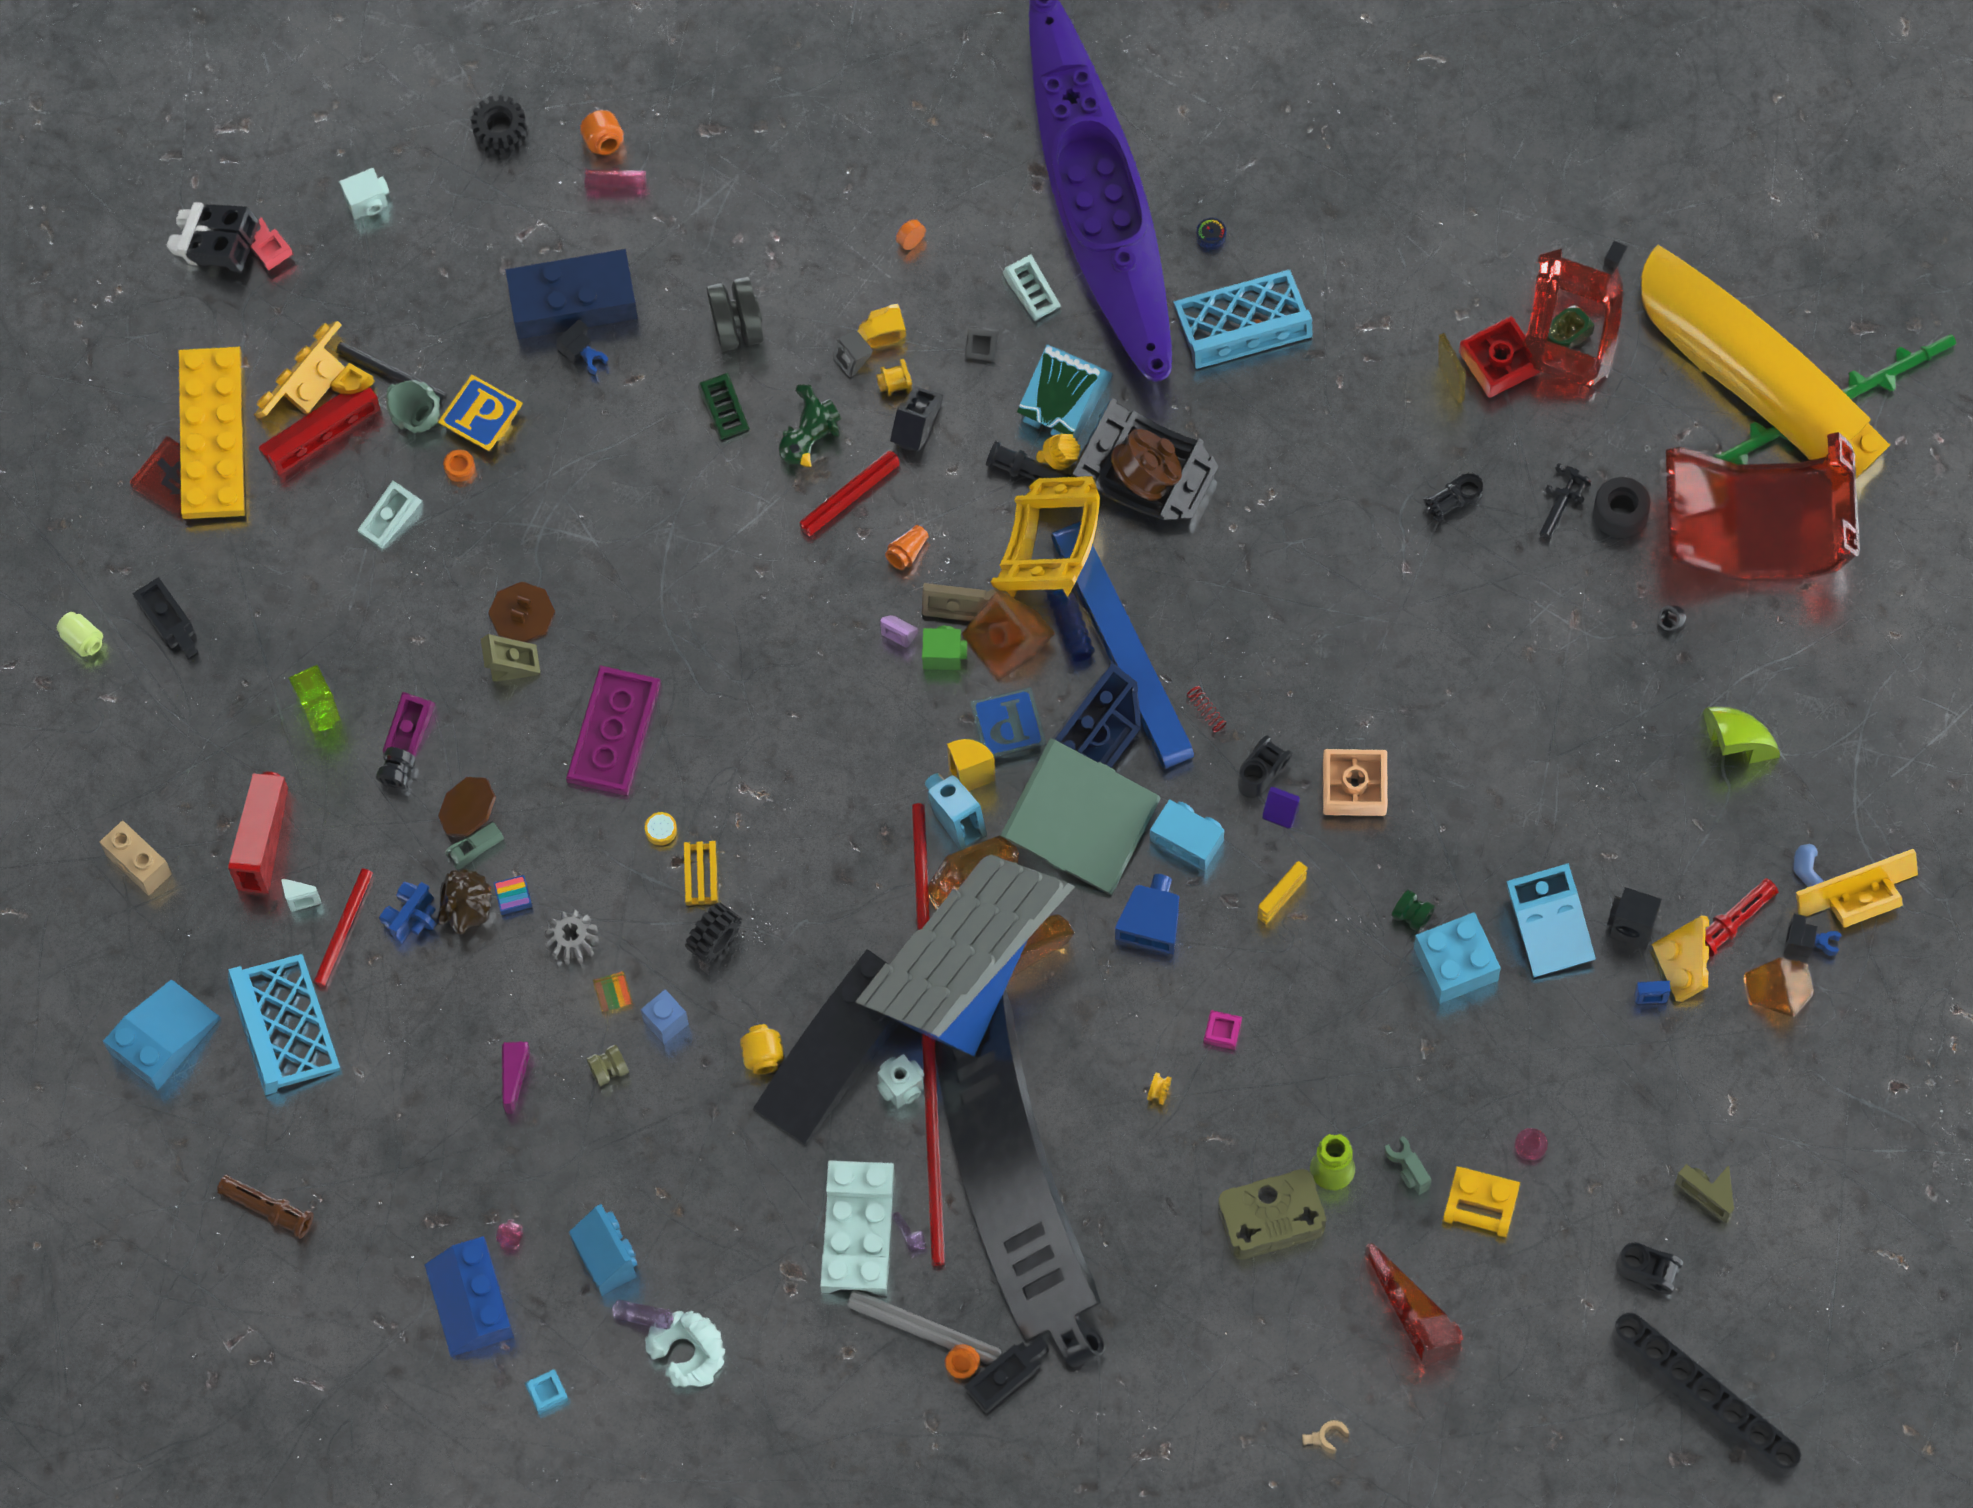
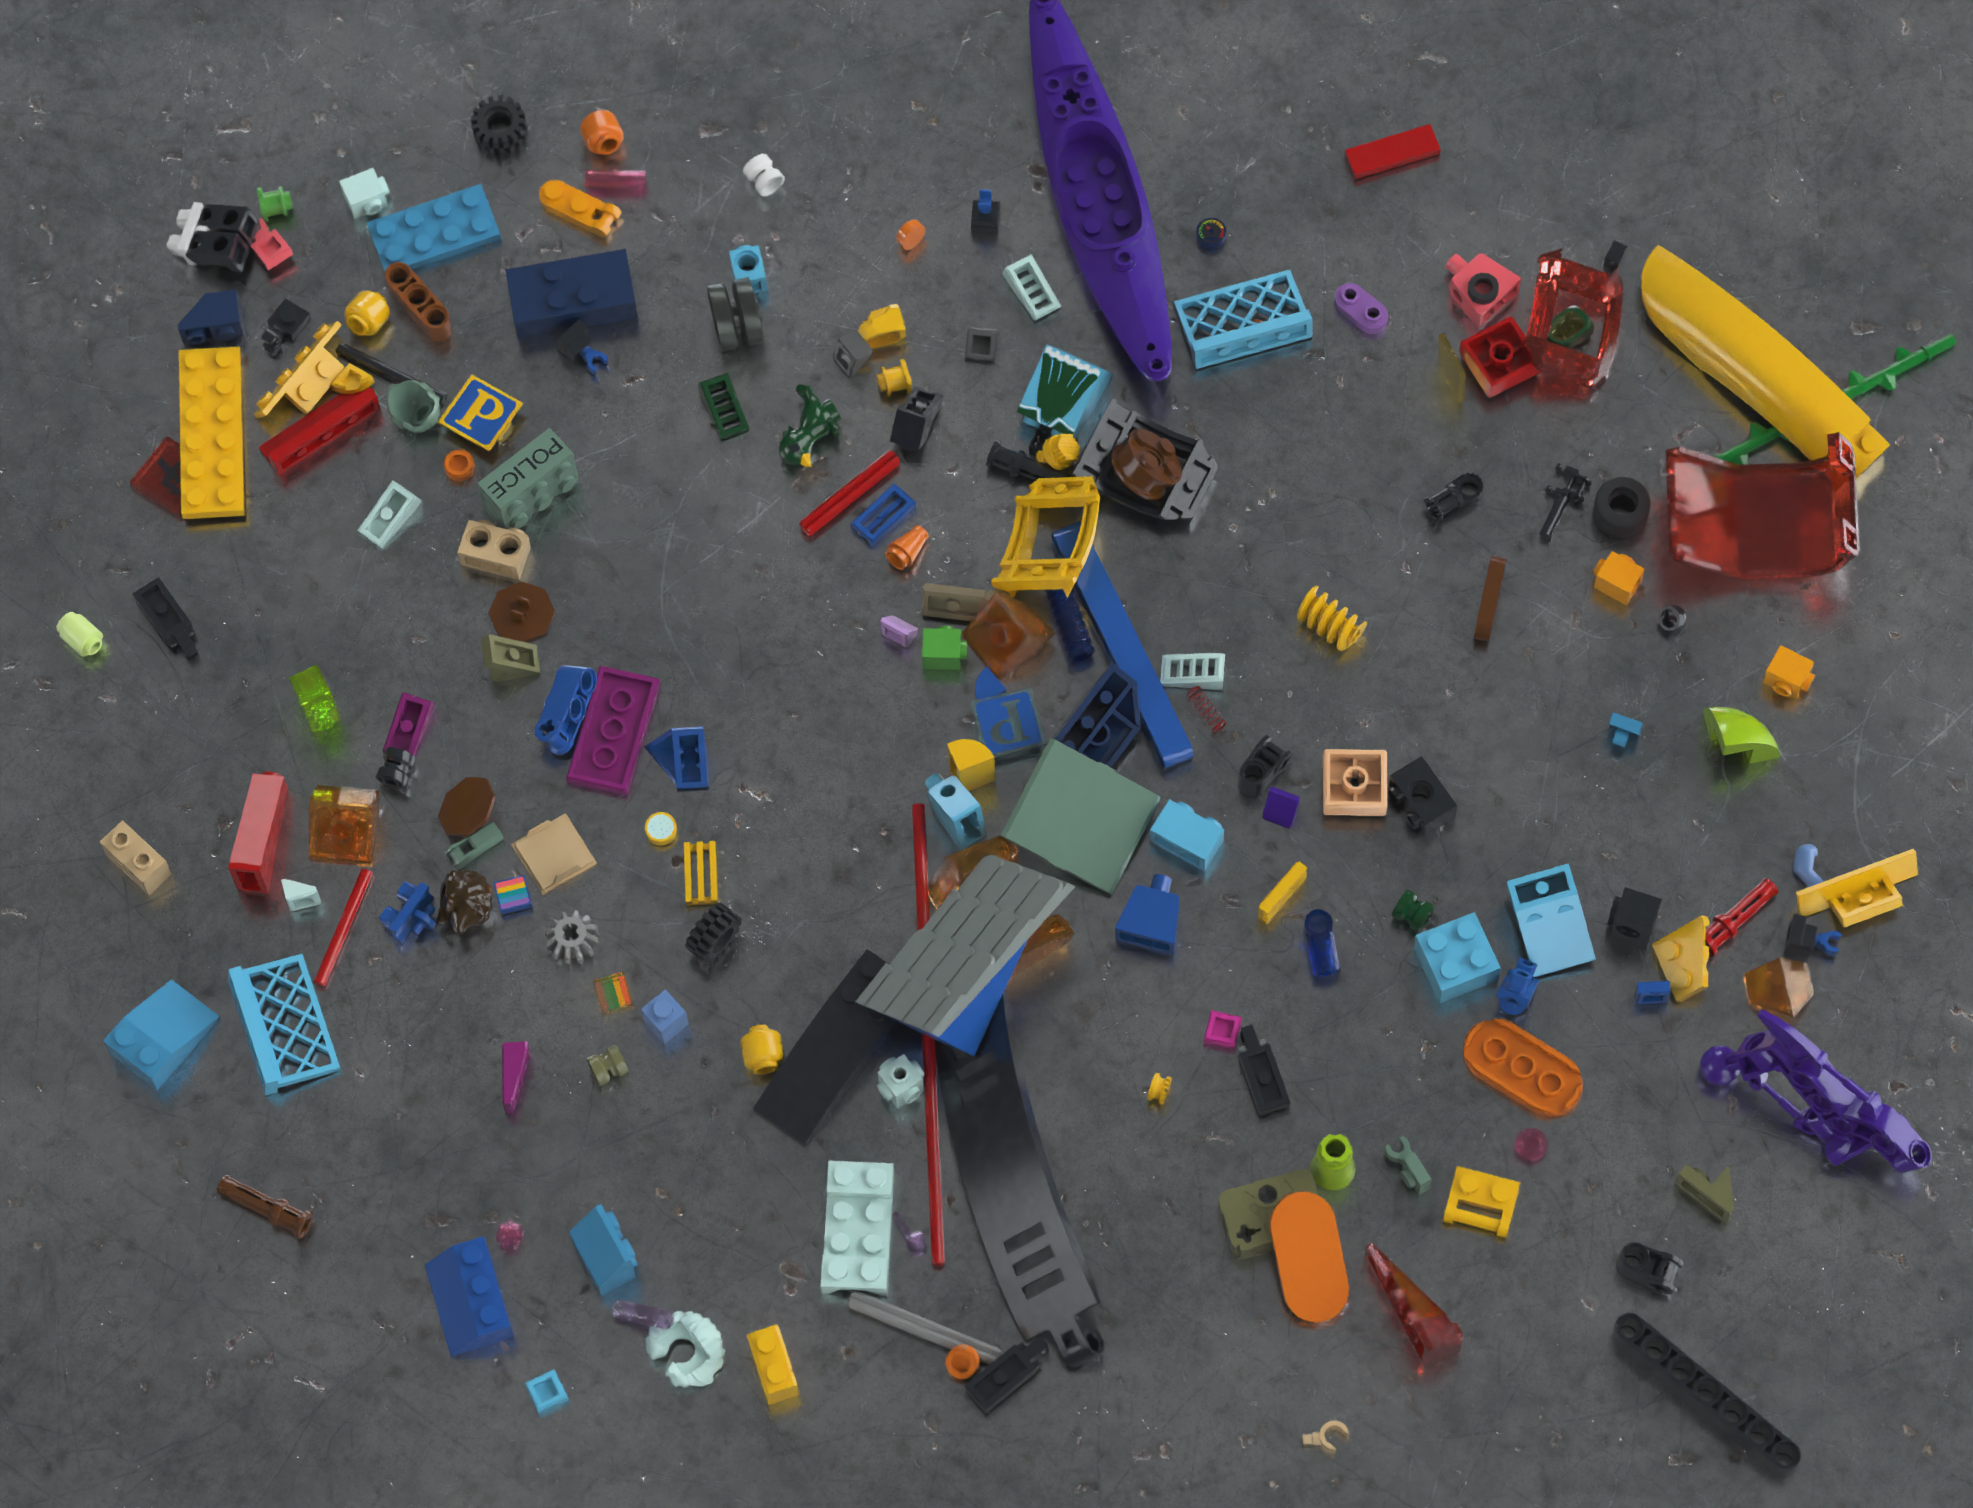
(213, 317): none -> dark blue slope
(274, 202): none -> bright green brick
(285, 322): none -> black plate
(343, 823): none -> clear orange slope
(367, 313): none -> yellow head
(414, 289): none -> dark orange beam
(435, 229): none -> dark azure plate
(491, 556): none -> tan brick
(528, 481): none -> sand green brick
(553, 853): none -> tan piece
(565, 707): none -> blue piece
(578, 207): none -> light orange plate
(682, 756): none -> blue slope
(749, 256): none -> medium azure brick
(764, 176): none -> white wheel
(772, 1364): none -> yellow brick
(865, 533): none -> blue tile
(985, 213): none -> black piece
(988, 685): none -> blue tile
(1037, 441): none -> black piece
(1205, 660): none -> light aqua slope
(1262, 1072): none -> black hinge
(1309, 1256): none -> orange tile
(1321, 945): none -> clear blue piece
(1329, 621): none -> yellow piece
(1358, 308): none -> medium lavender plate
(1392, 151): none -> red tile
(1420, 779): none -> black brick
(1483, 298): none -> black piece
(1490, 598): none -> reddish brown beam
(1508, 286): none -> coral torso
(1518, 987): none -> blue hips
(1523, 1067): none -> orange tile
(1618, 577): none -> light orange brick
(1624, 728): none -> dark azure tile
(1789, 673): none -> light orange brick
(1838, 1108): none -> dark purple piece

